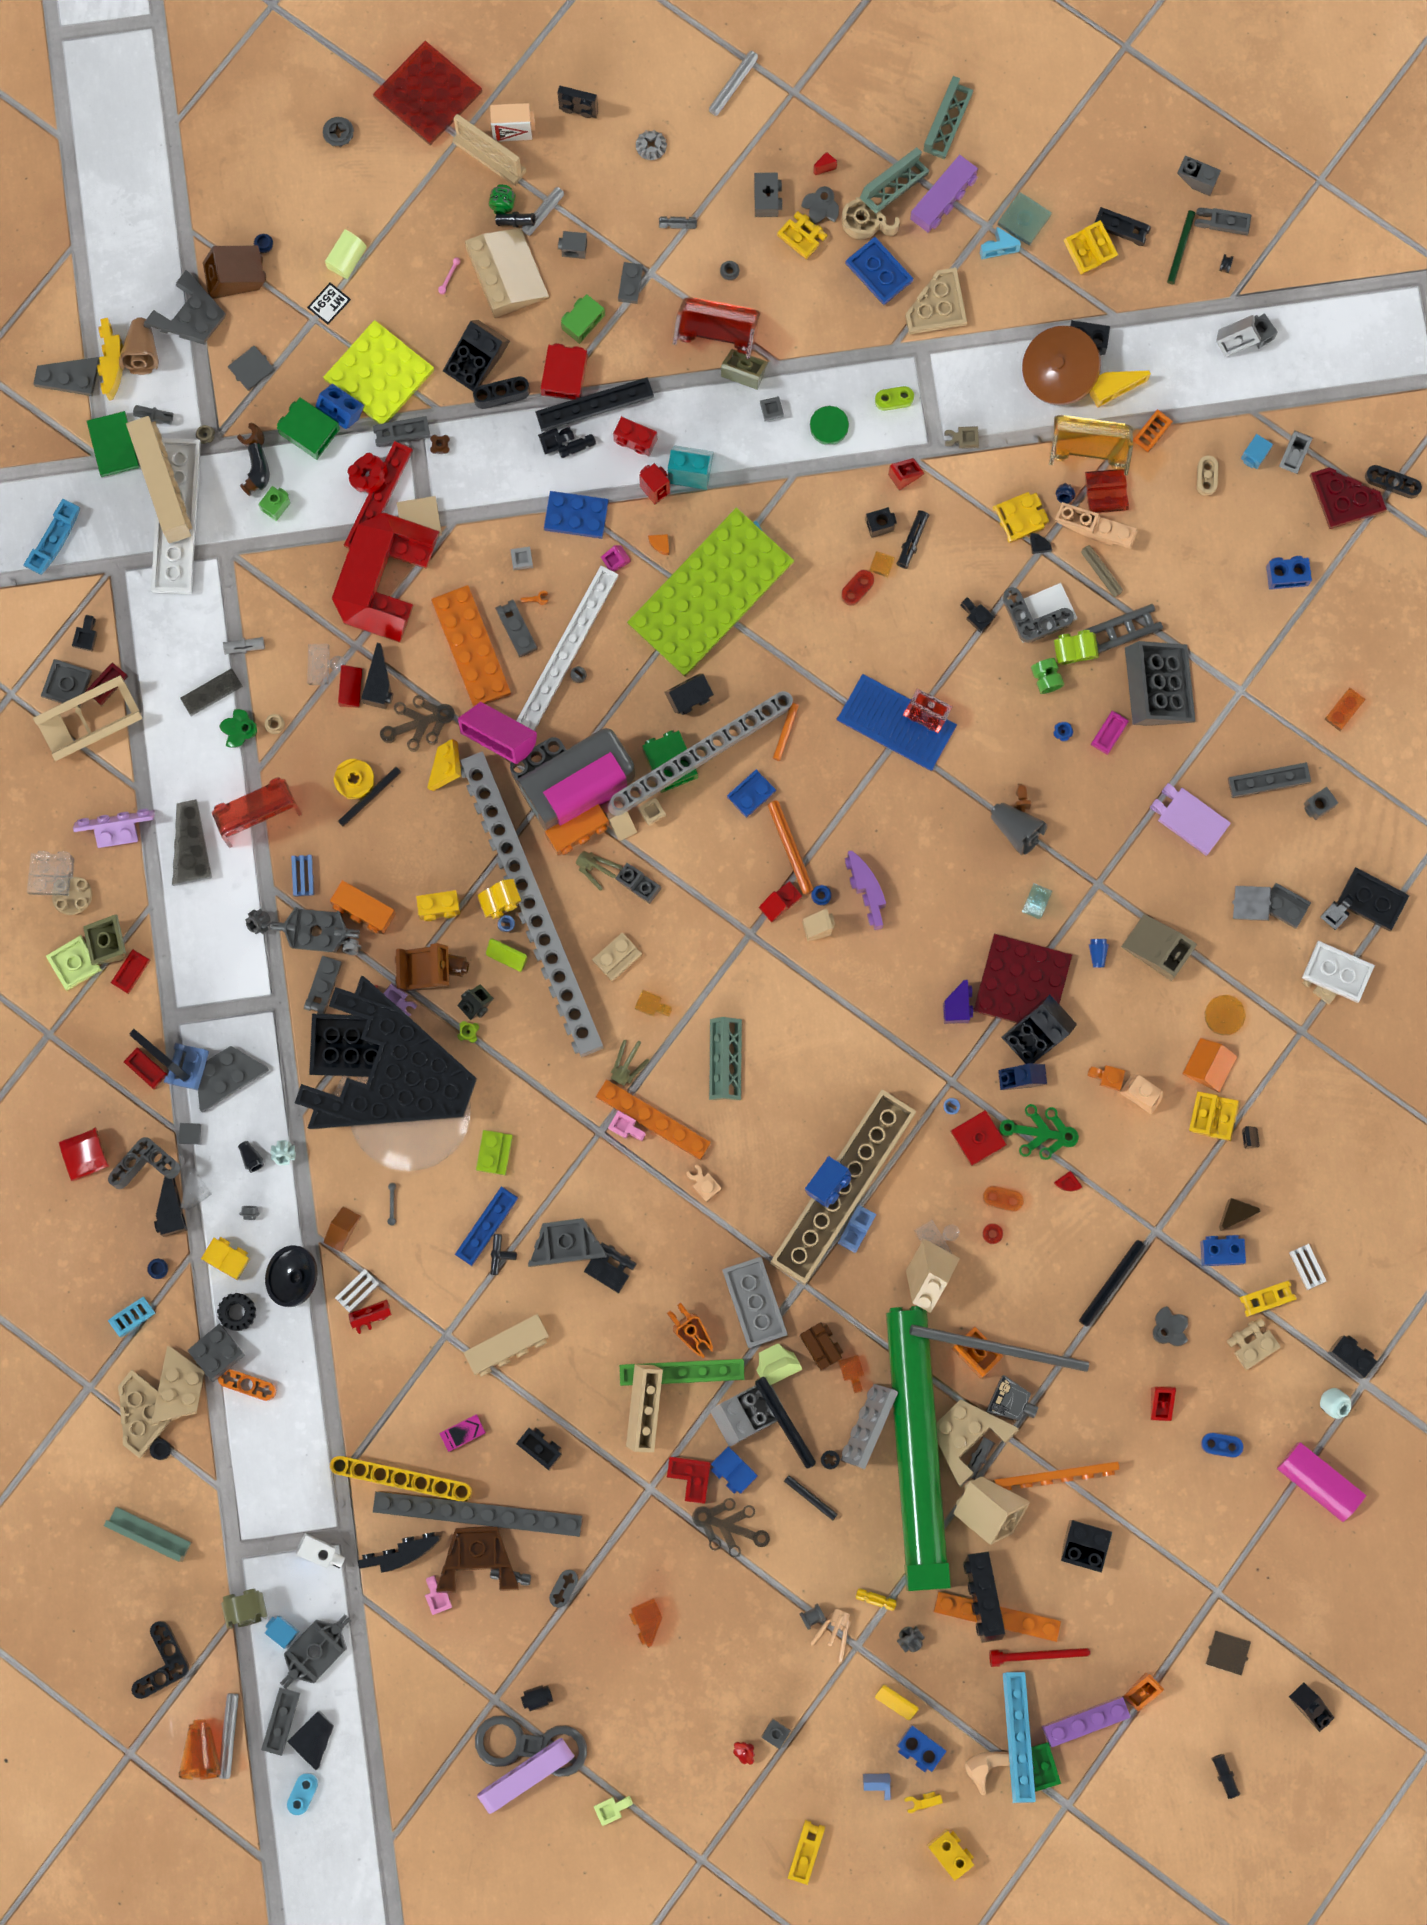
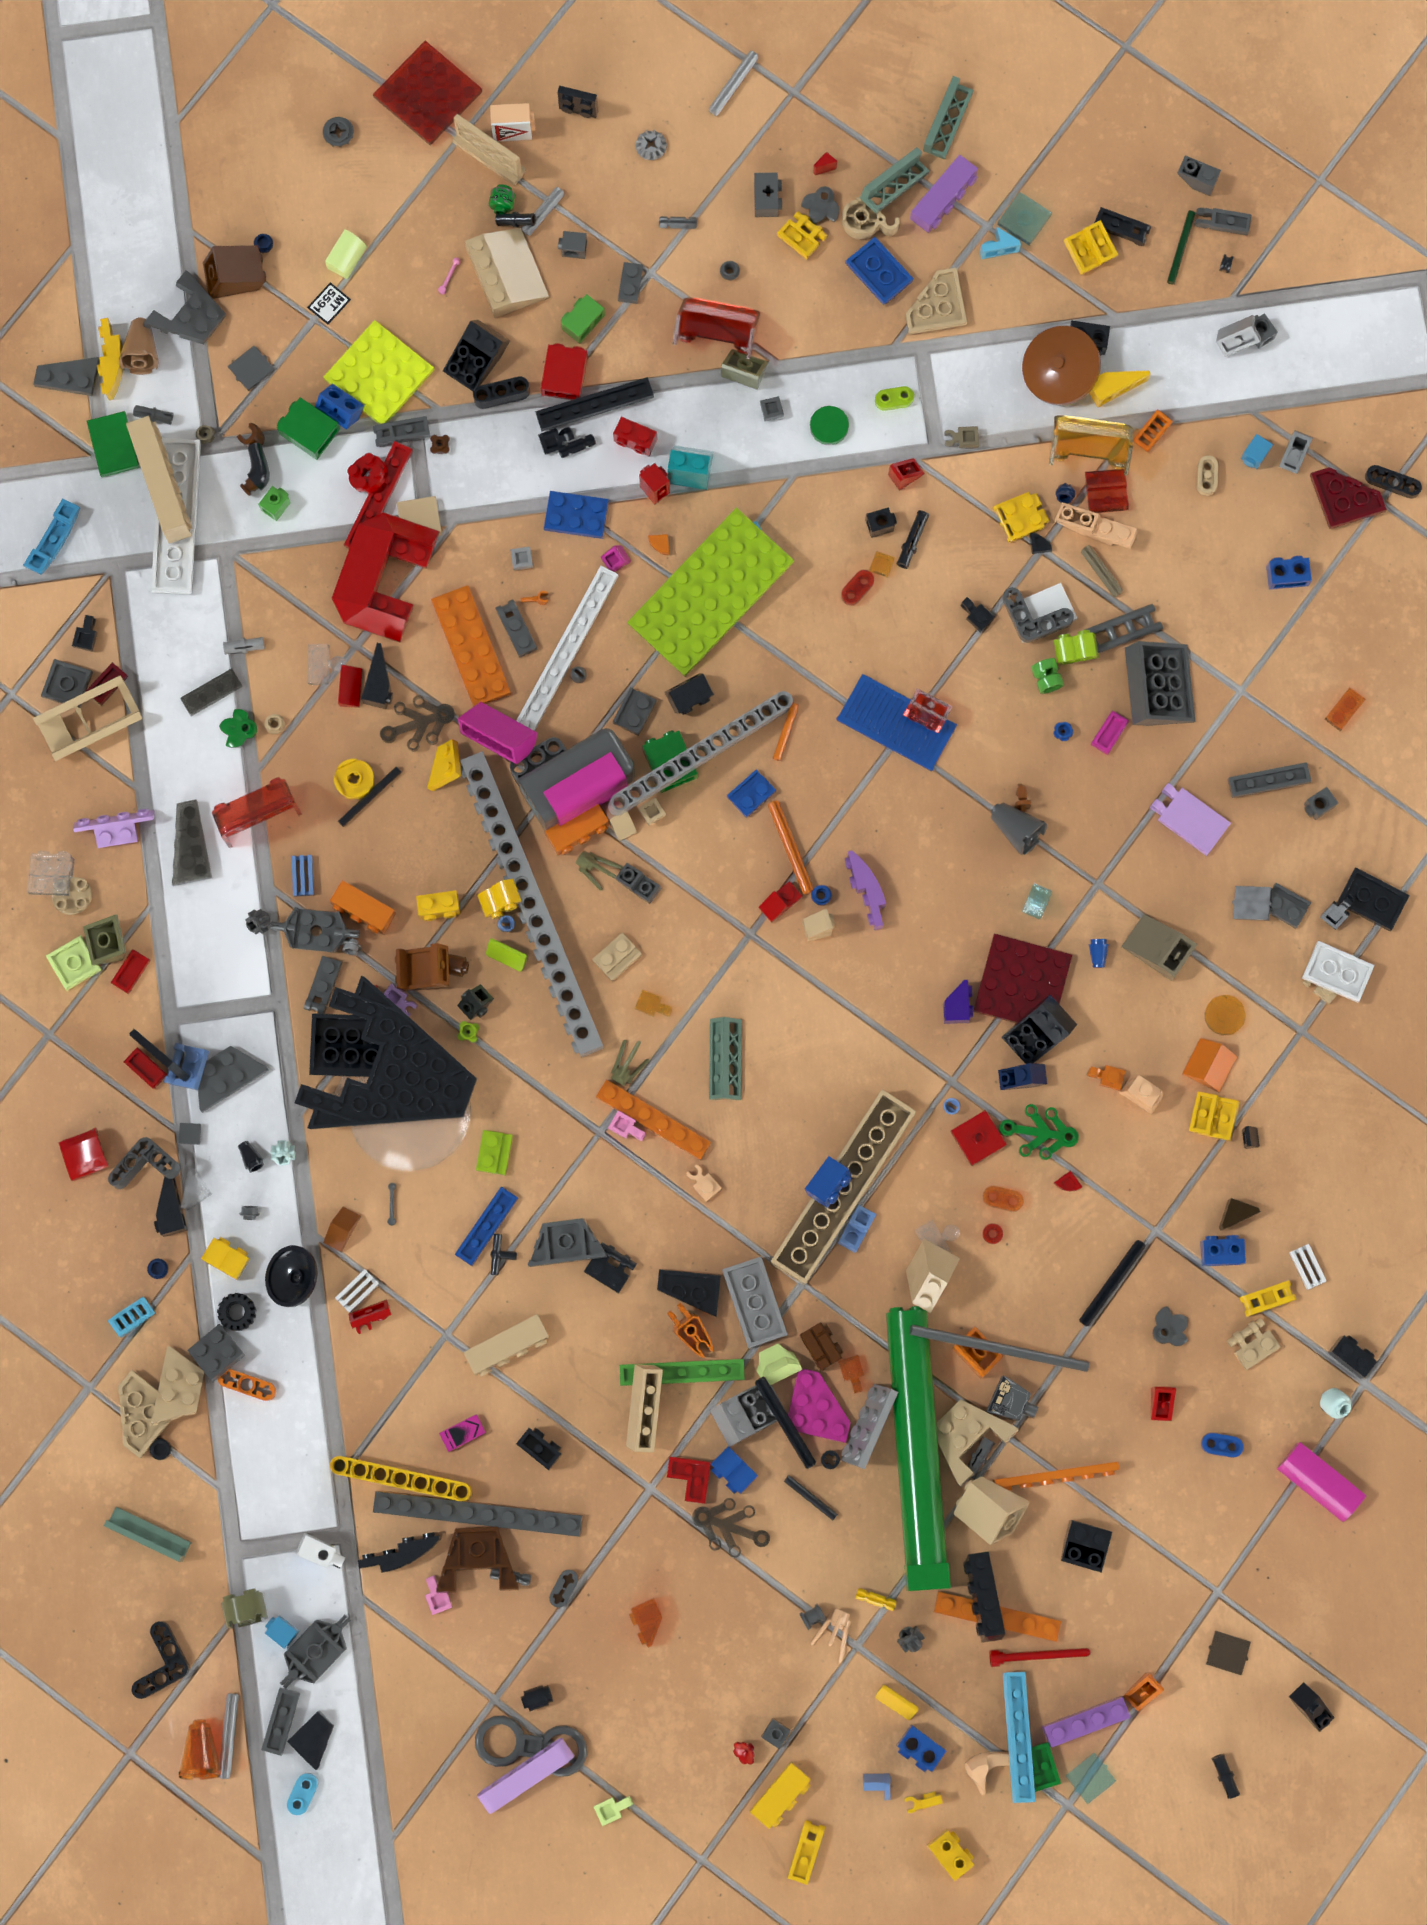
(634, 711): none -> dark grey plate
(691, 1288): none -> black wing
(781, 1796): none -> yellow brick
(816, 1409): none -> dark pink plate
(1090, 1778): none -> clear light blue piece

